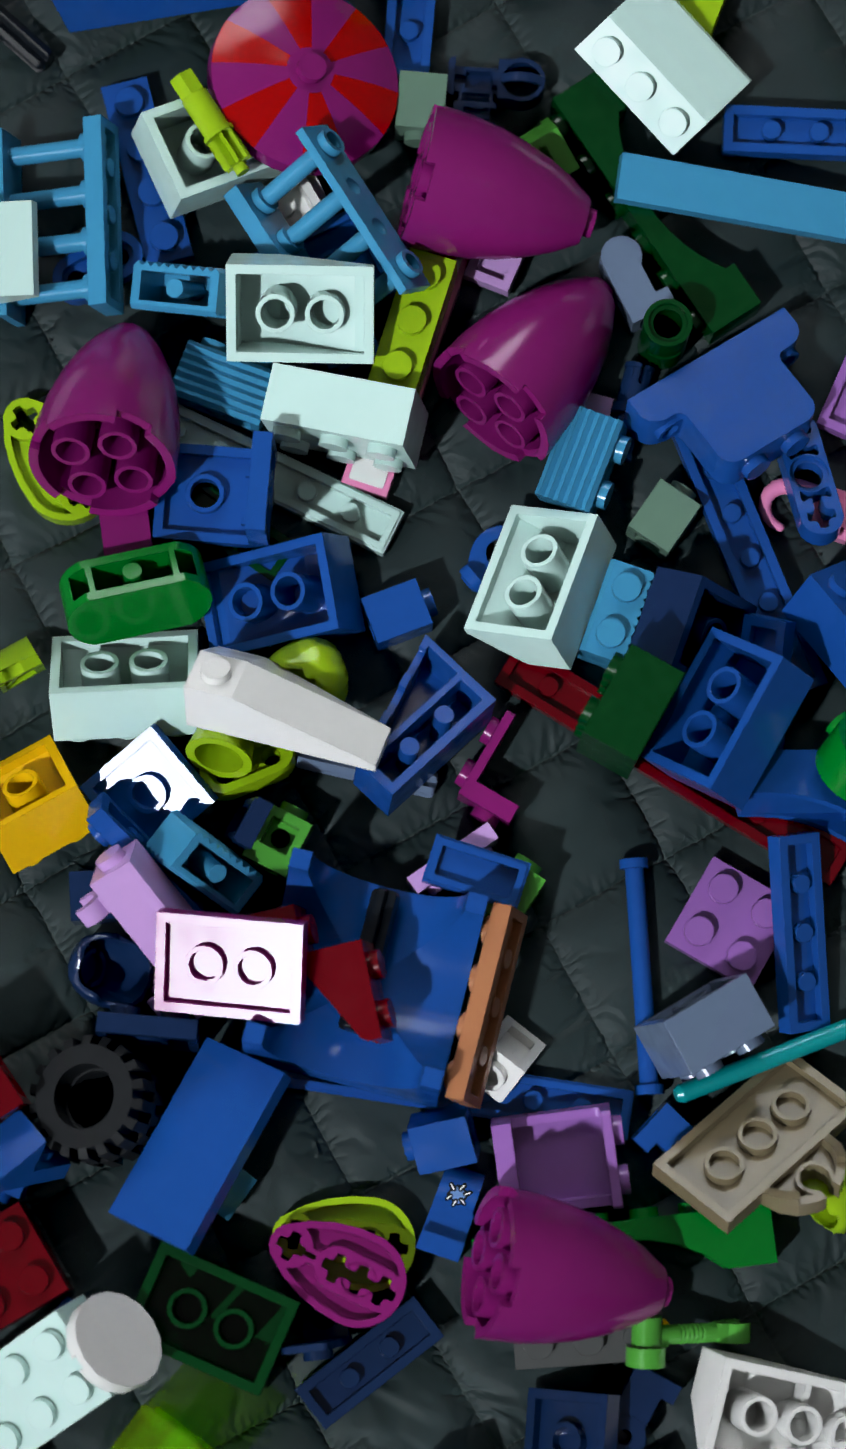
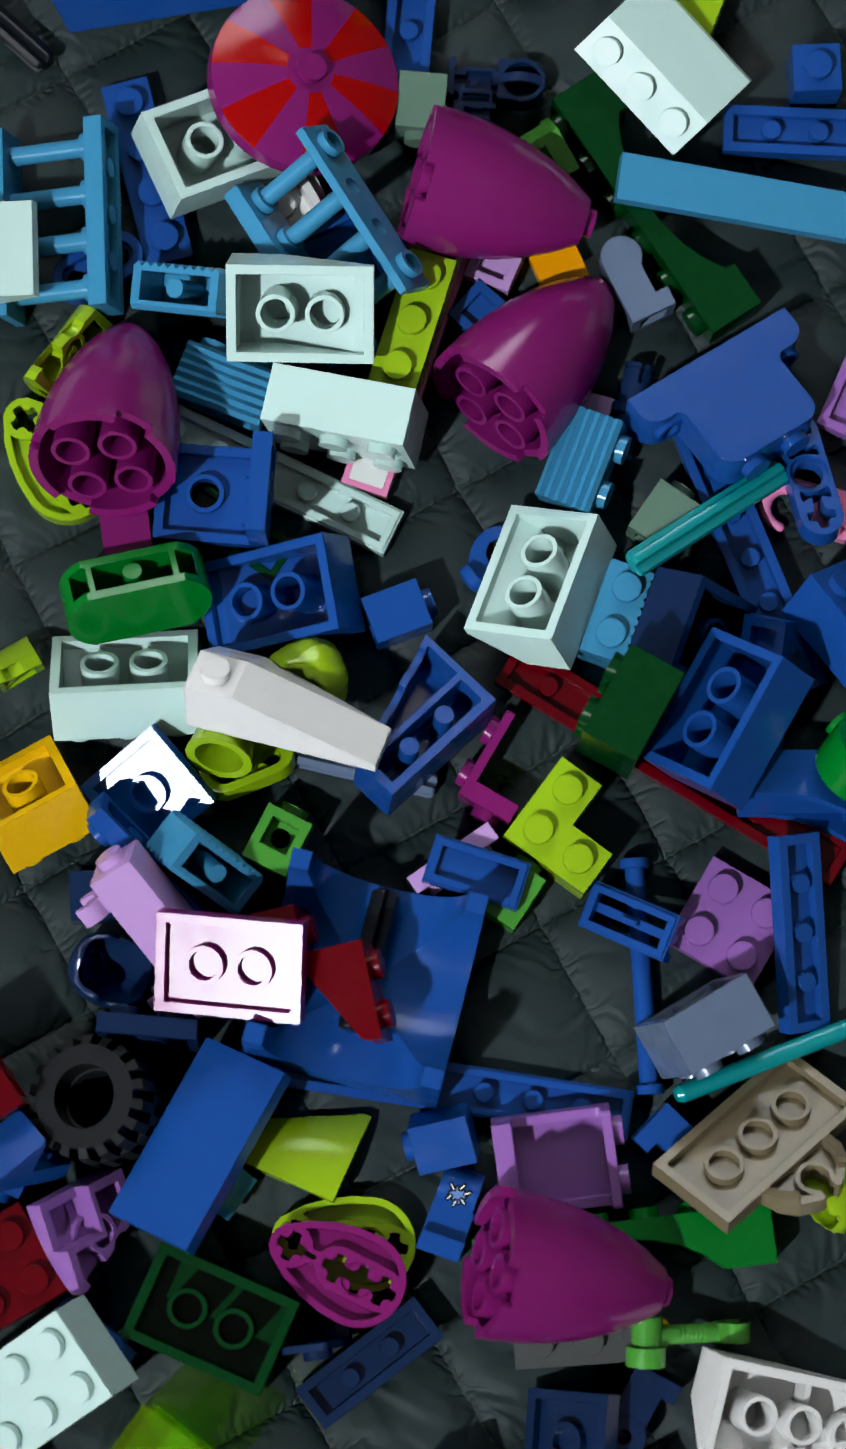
(75, 333): none -> lime slope
(77, 1226): none -> medium lavender slope
(114, 1342): white tile -> none
(211, 123): lime piece -> none
(246, 823): dark blue tile -> none
(309, 1151): none -> lime slope
(474, 305): none -> blue plate
(489, 989): nougat plate -> none
(512, 1057): white bracket -> none
(548, 831): none -> lime brick
(558, 265): none -> light orange tile
(667, 936): none -> blue tile
(670, 317): dark green pin -> none
(704, 519): none -> teal axle
(814, 75): none -> blue brick

